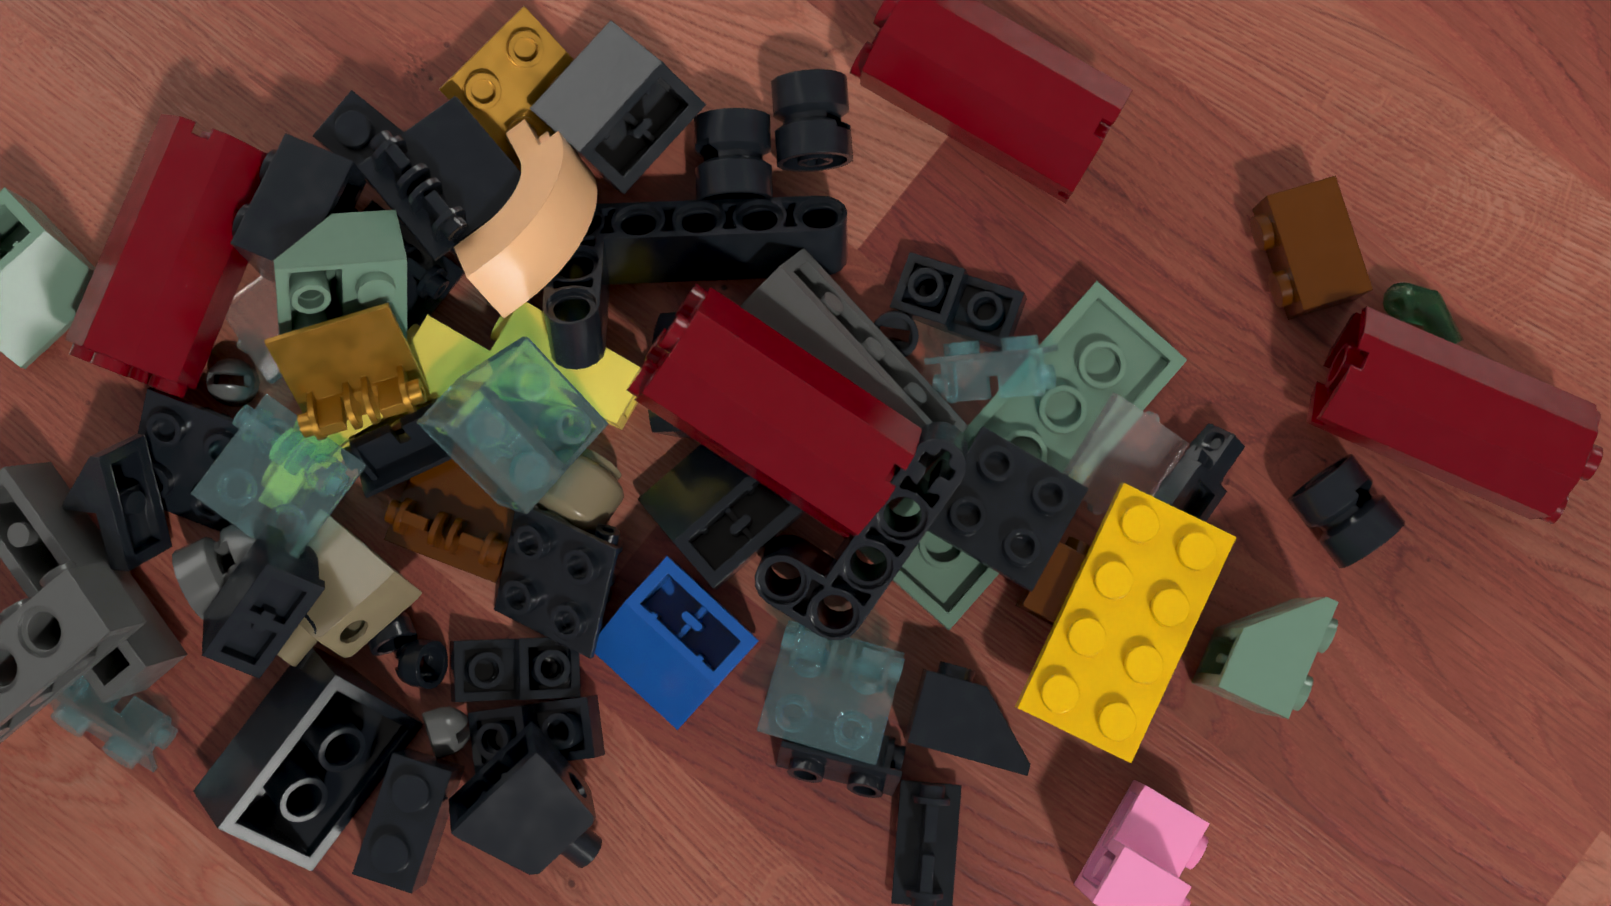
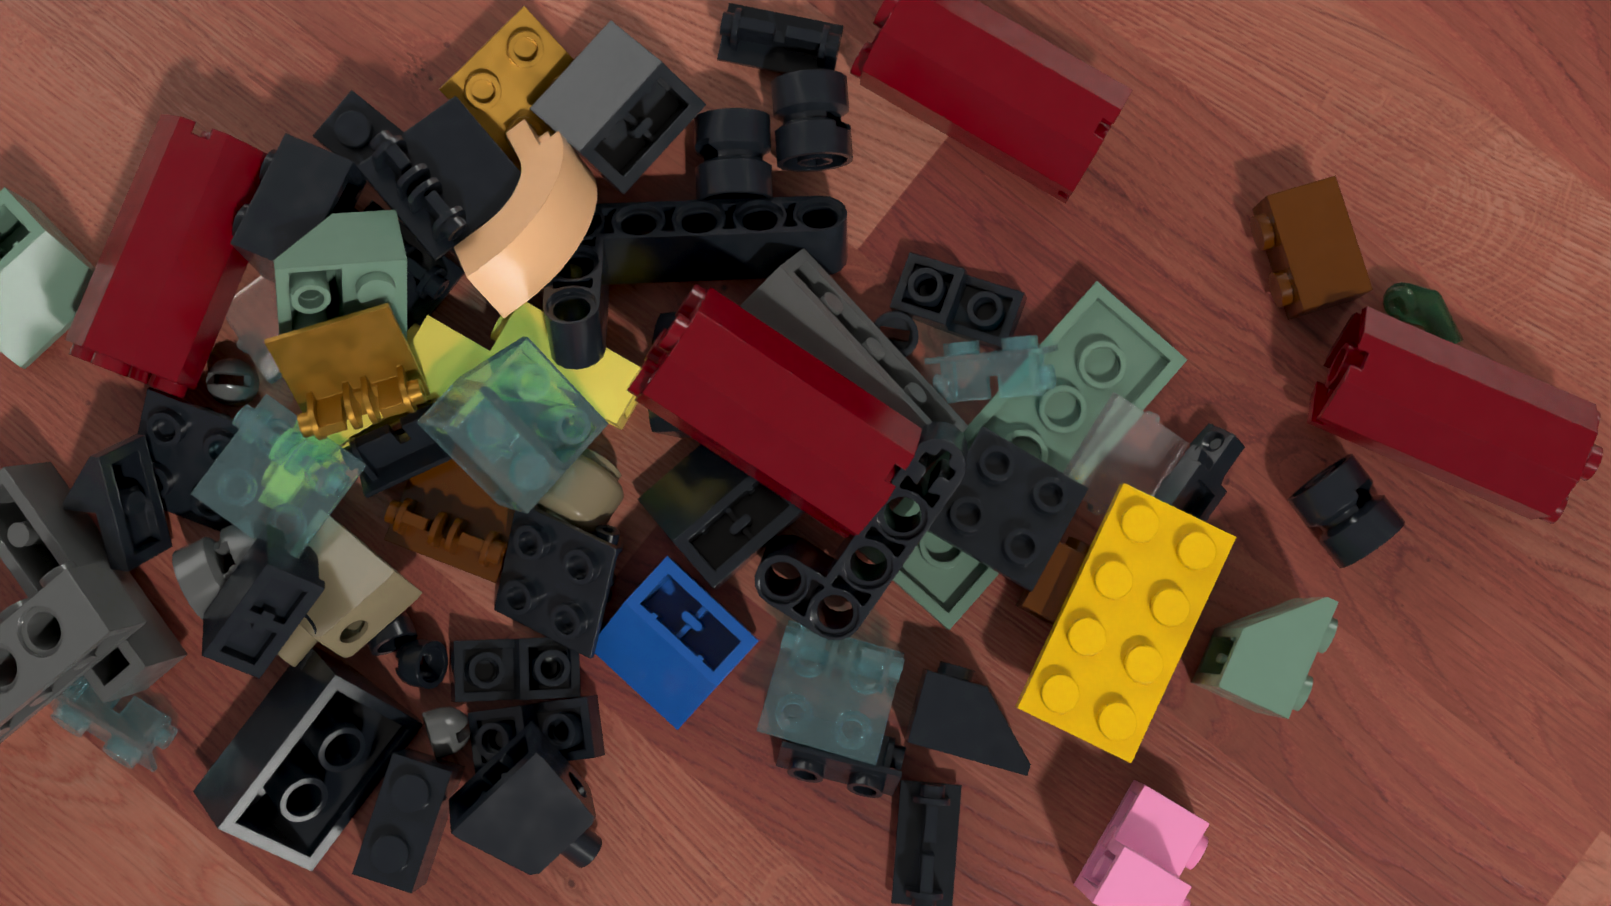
(777, 40): none -> black hinge

